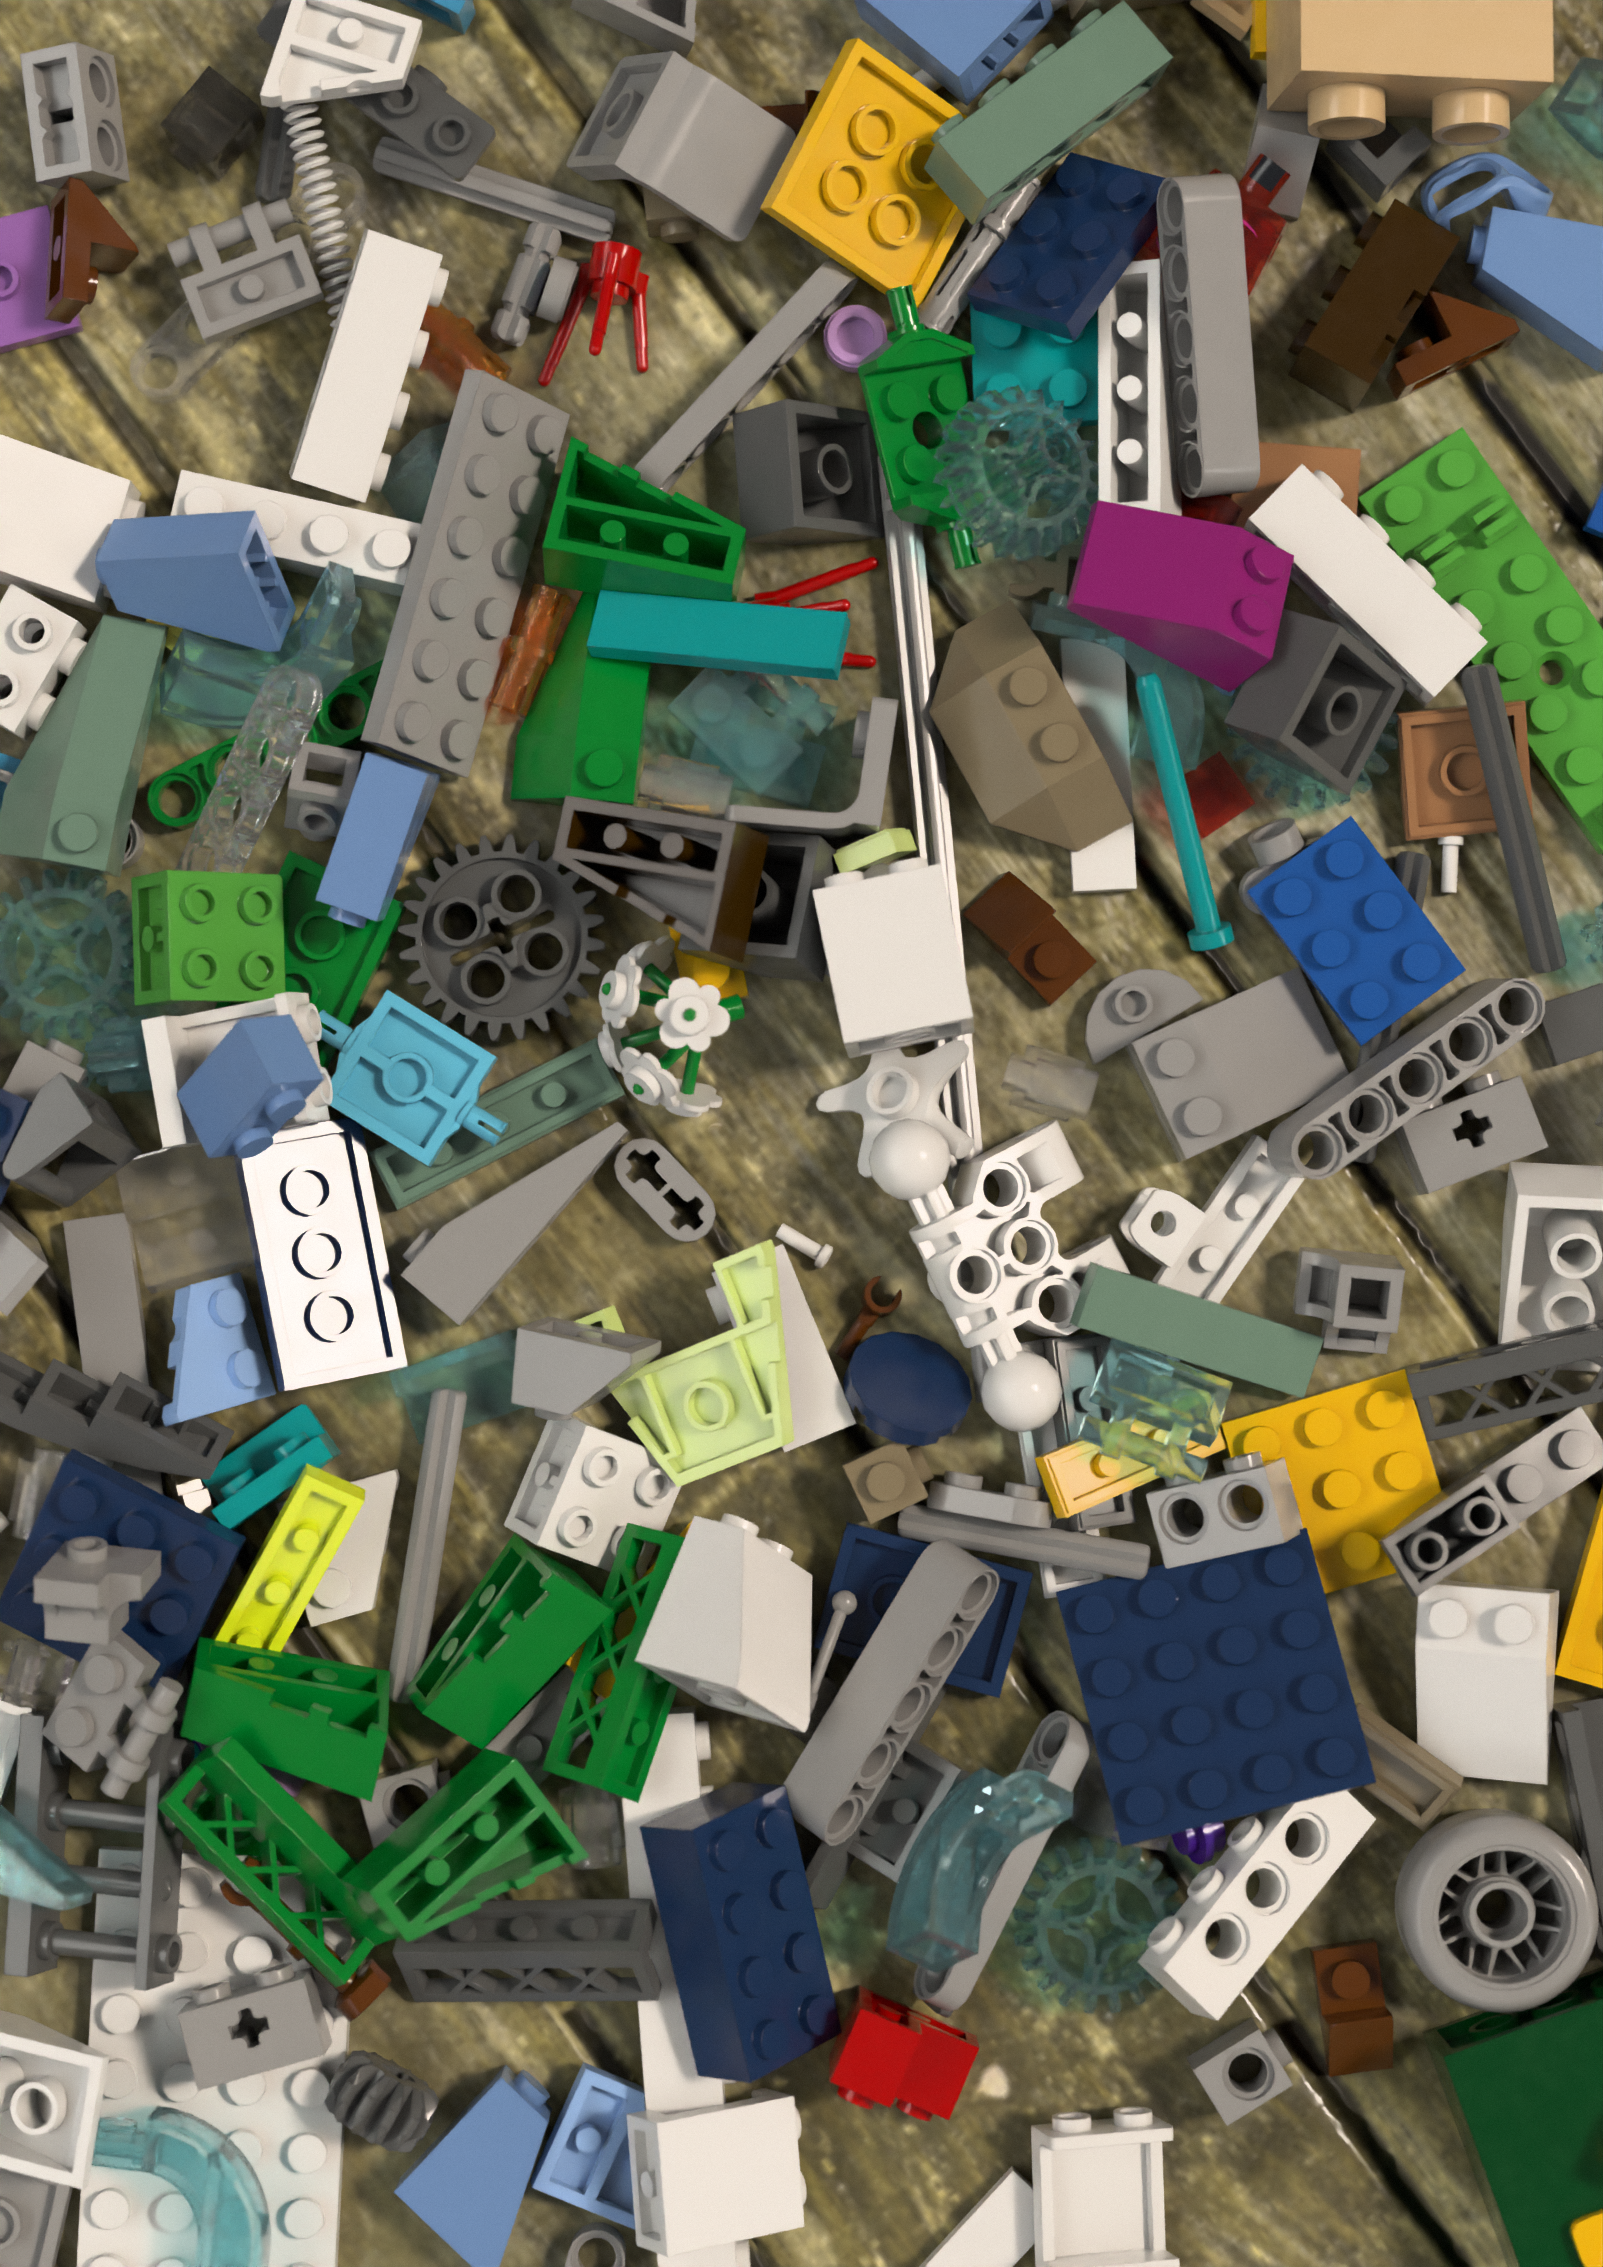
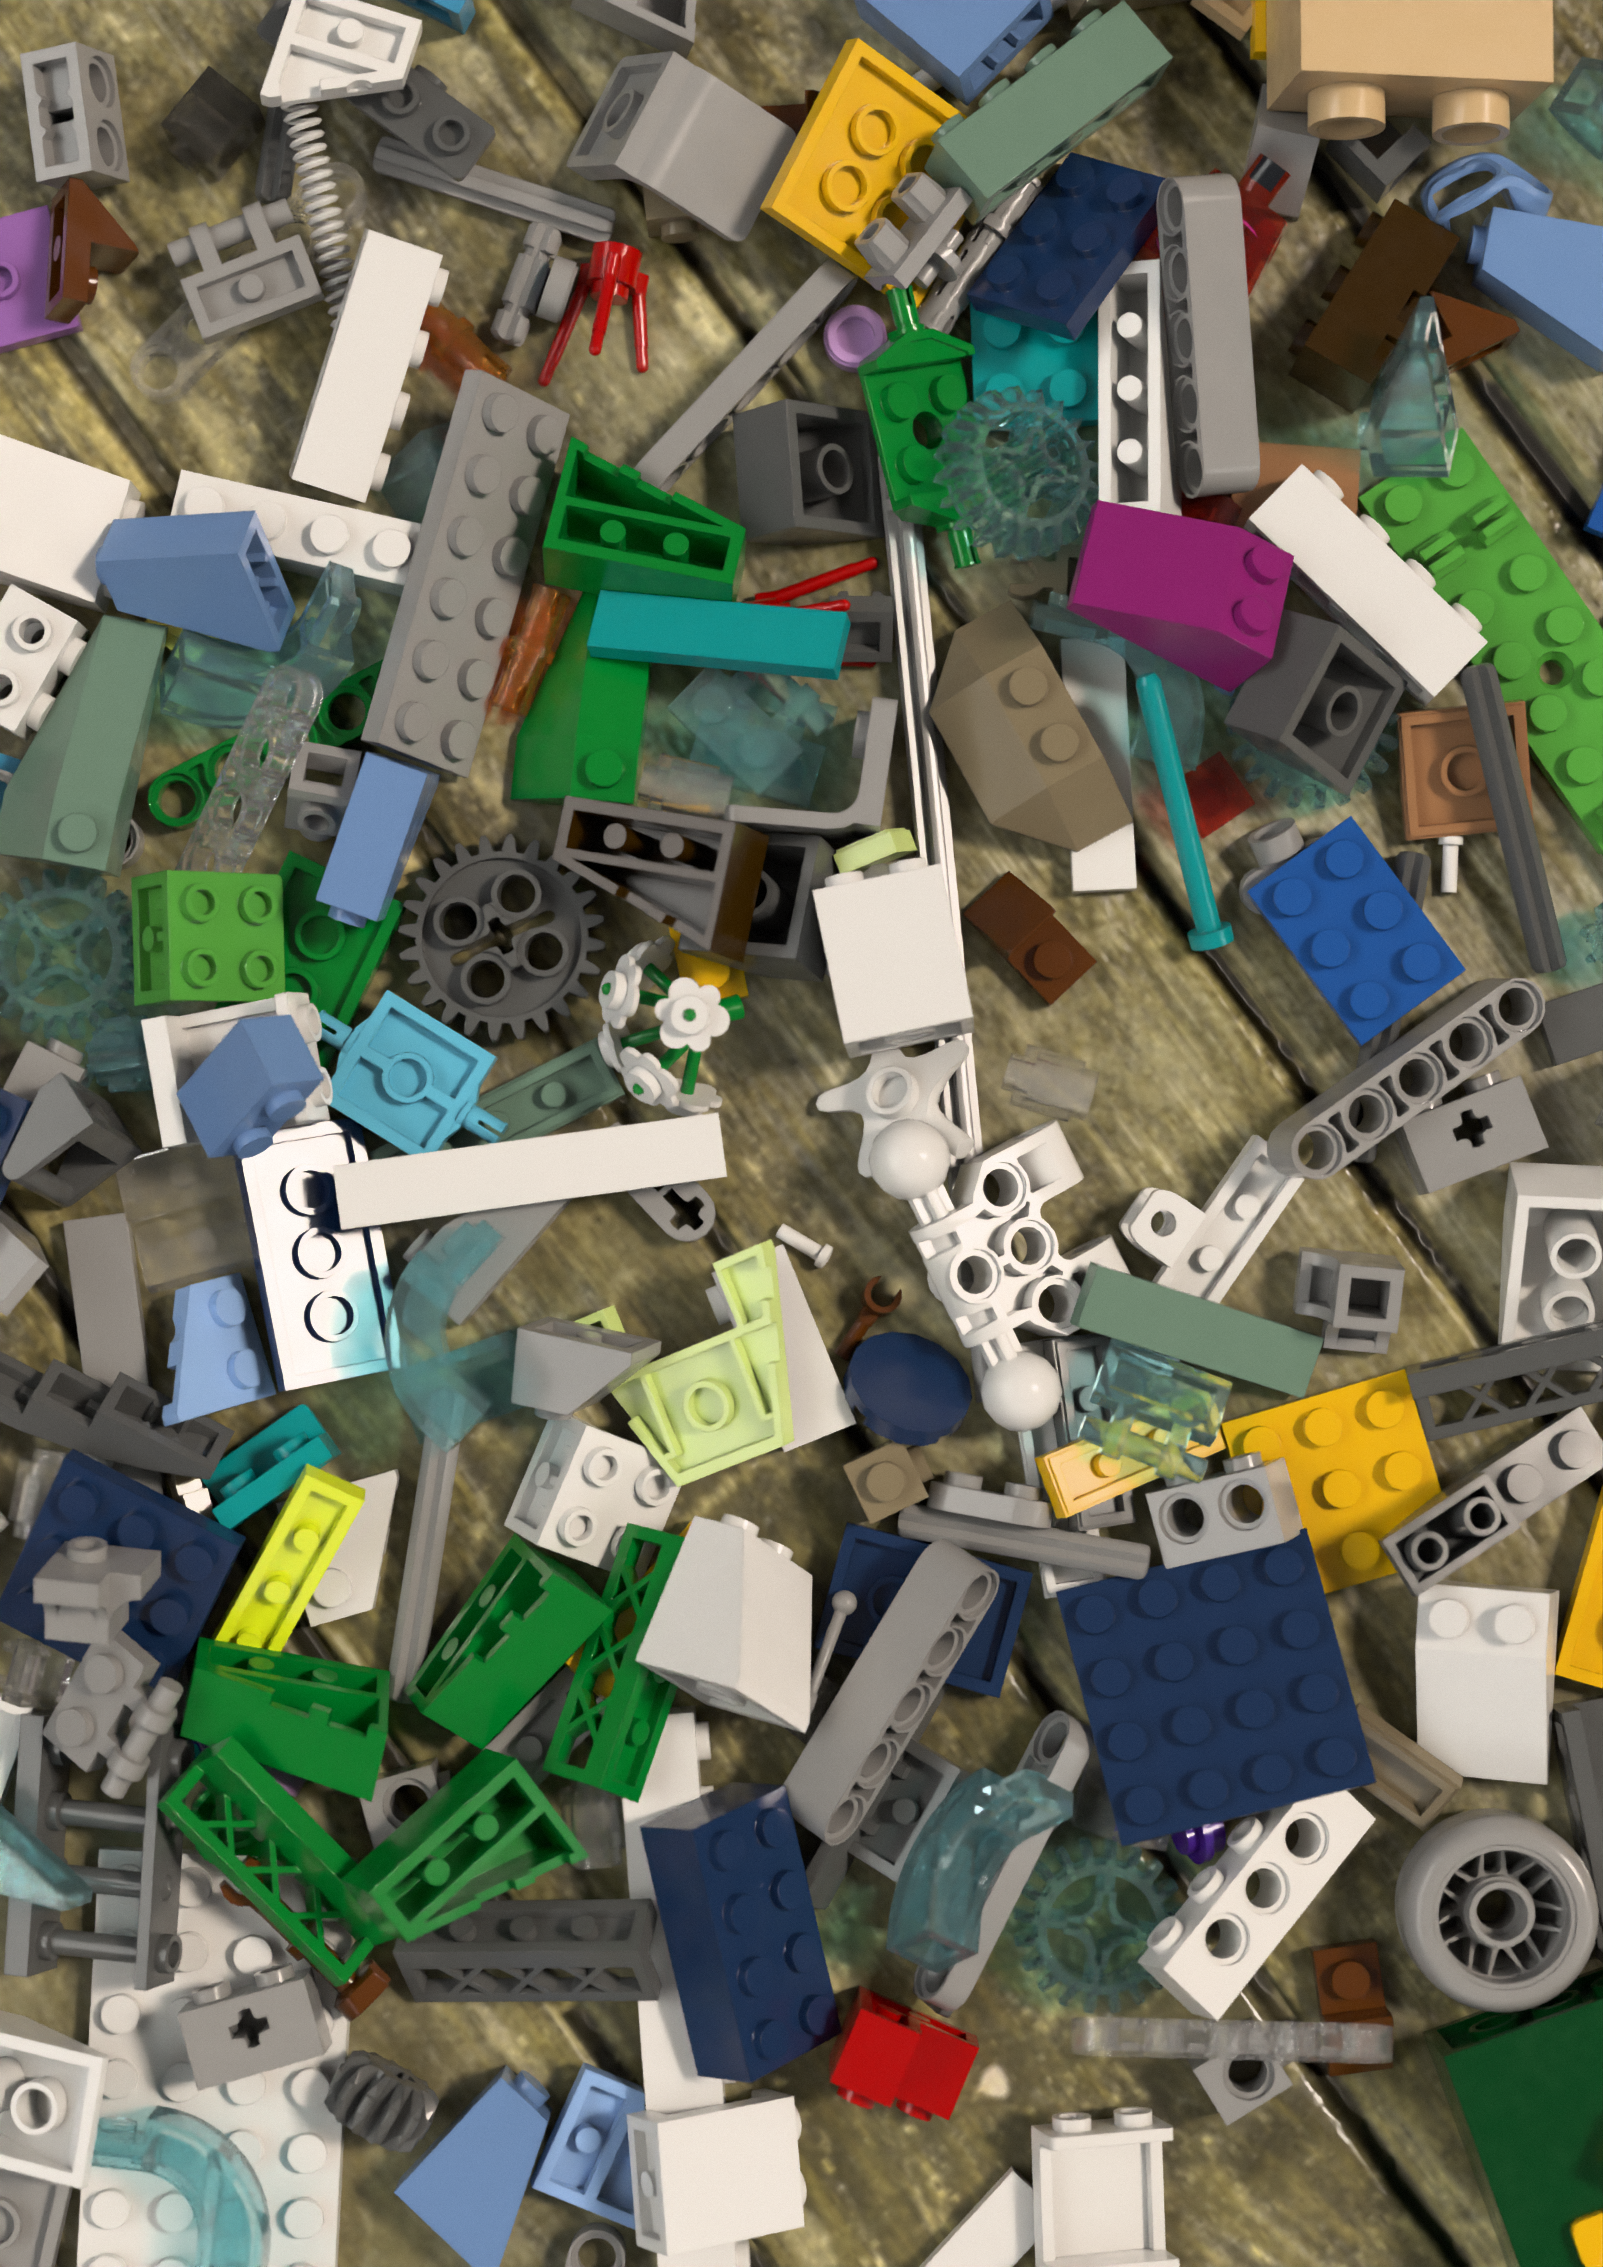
(416, 1342): none -> clear light blue arch
(529, 1171): none -> white tile
(870, 627): none -> dark grey tile
(924, 243): none -> light grey hips
(1134, 1007): light grey plate -> none
(1232, 2040): none -> clear beam
(1237, 1064): light grey slope -> none
(1412, 408): none -> clear light blue slope

